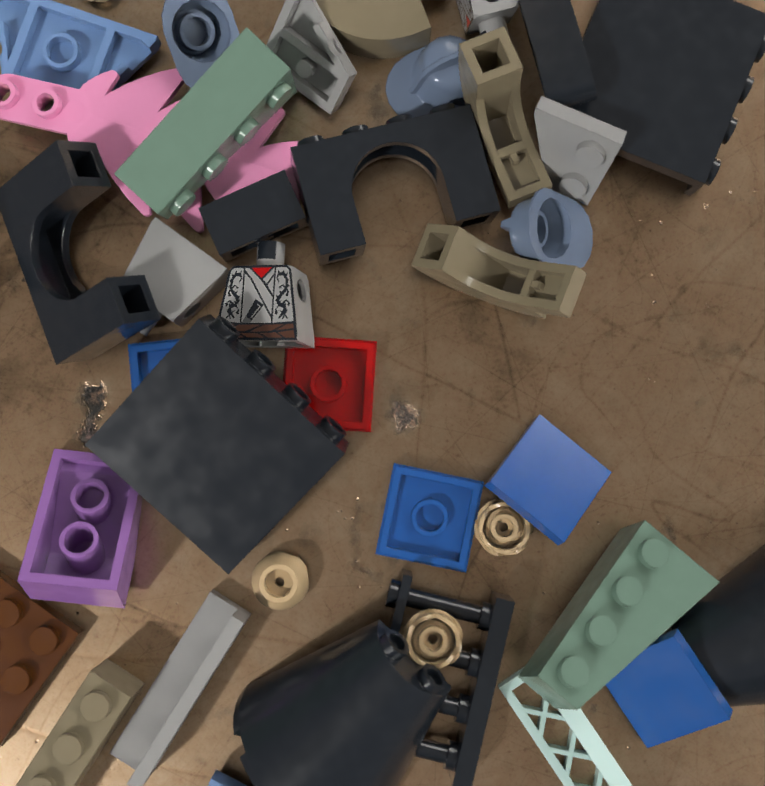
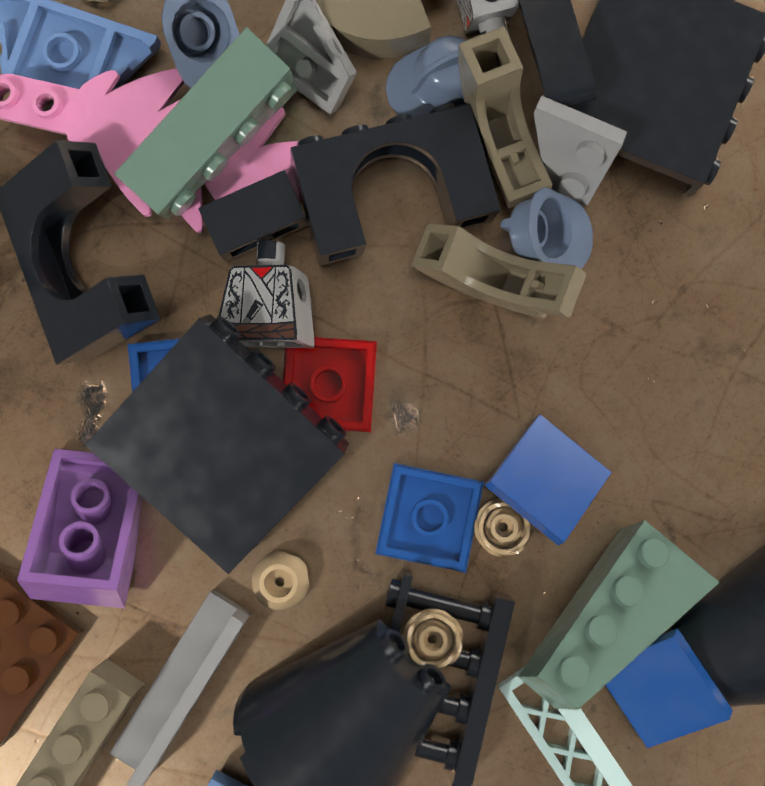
(177, 273): light grey torso -> none

